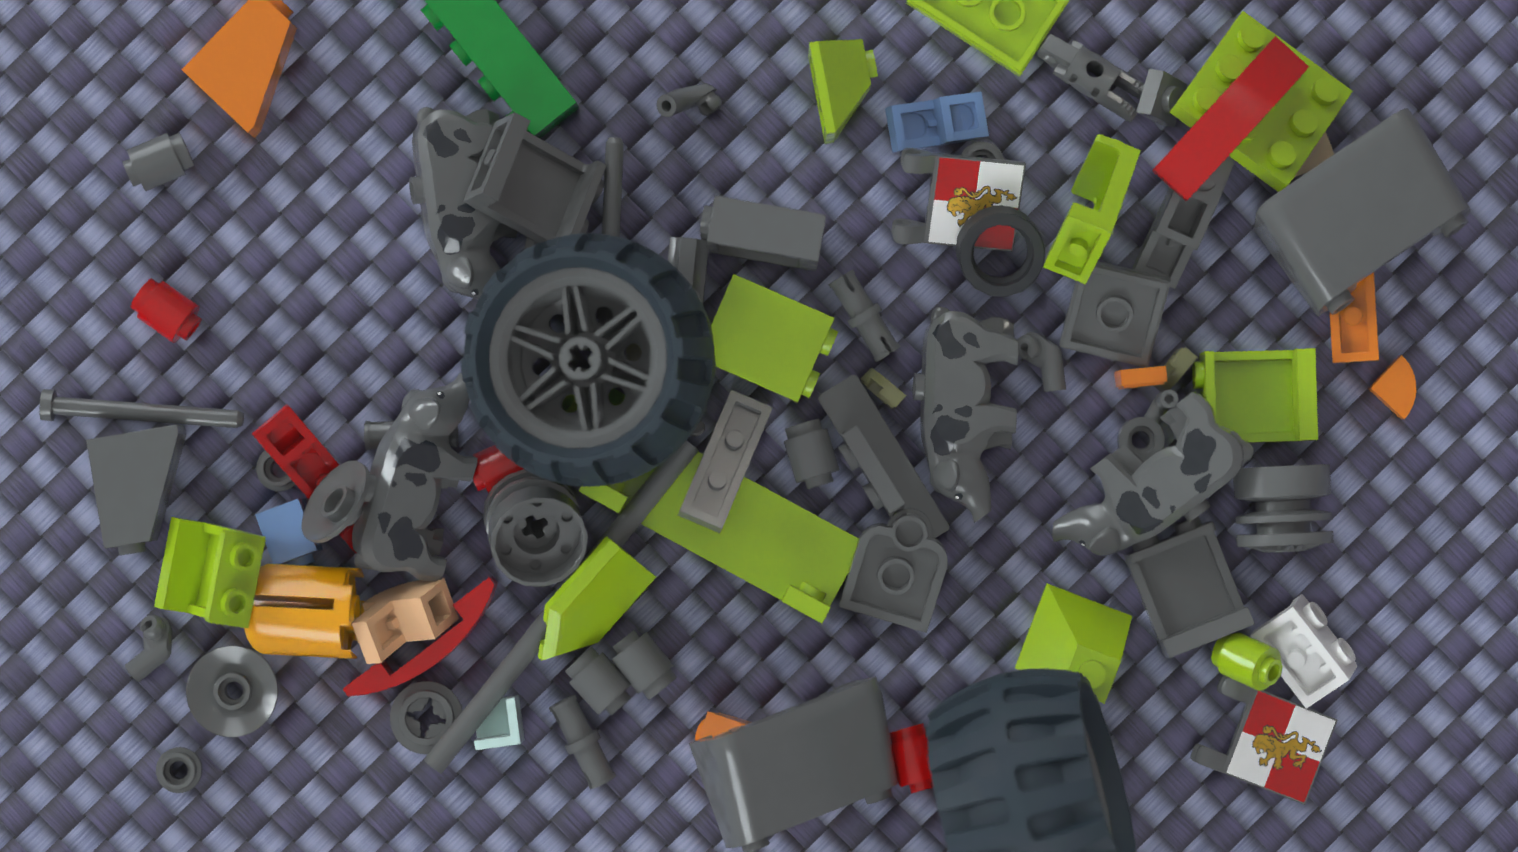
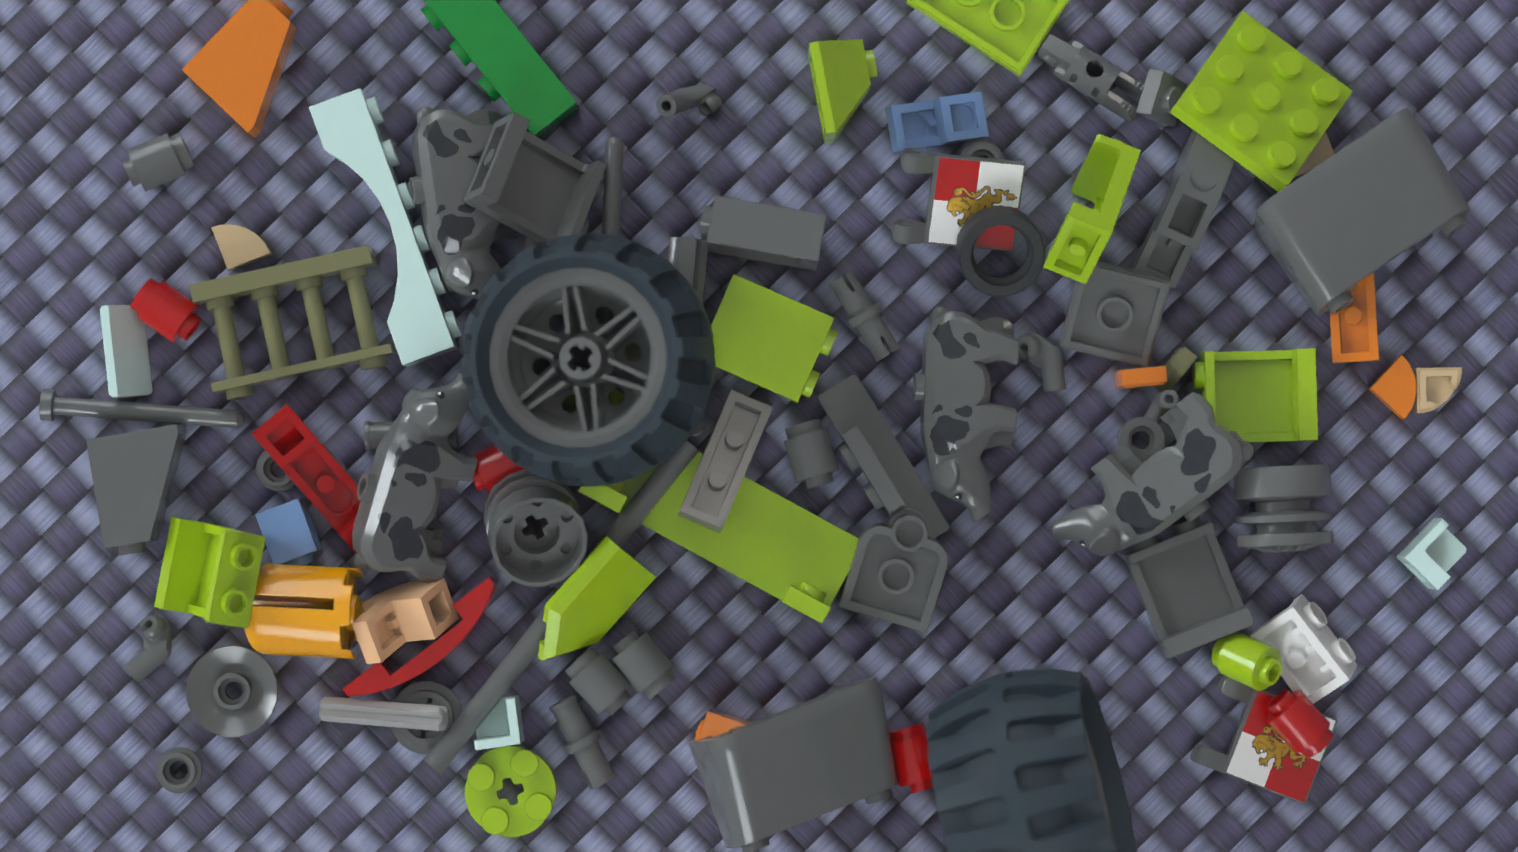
(125, 352): none -> light aqua slope
(239, 245): none -> tan tile
(308, 278): none -> olive fence
(336, 502): dark grey dish -> none
(384, 713): none -> light grey axle
(417, 315): none -> light aqua arch
(533, 804): none -> lime plate
(882, 388): olive tile -> none
(1076, 637): lime slope -> none
(1230, 118): red slope -> none
(1299, 722): none -> red brick
(1432, 554): none -> light aqua panel
(1434, 387): none -> tan tile

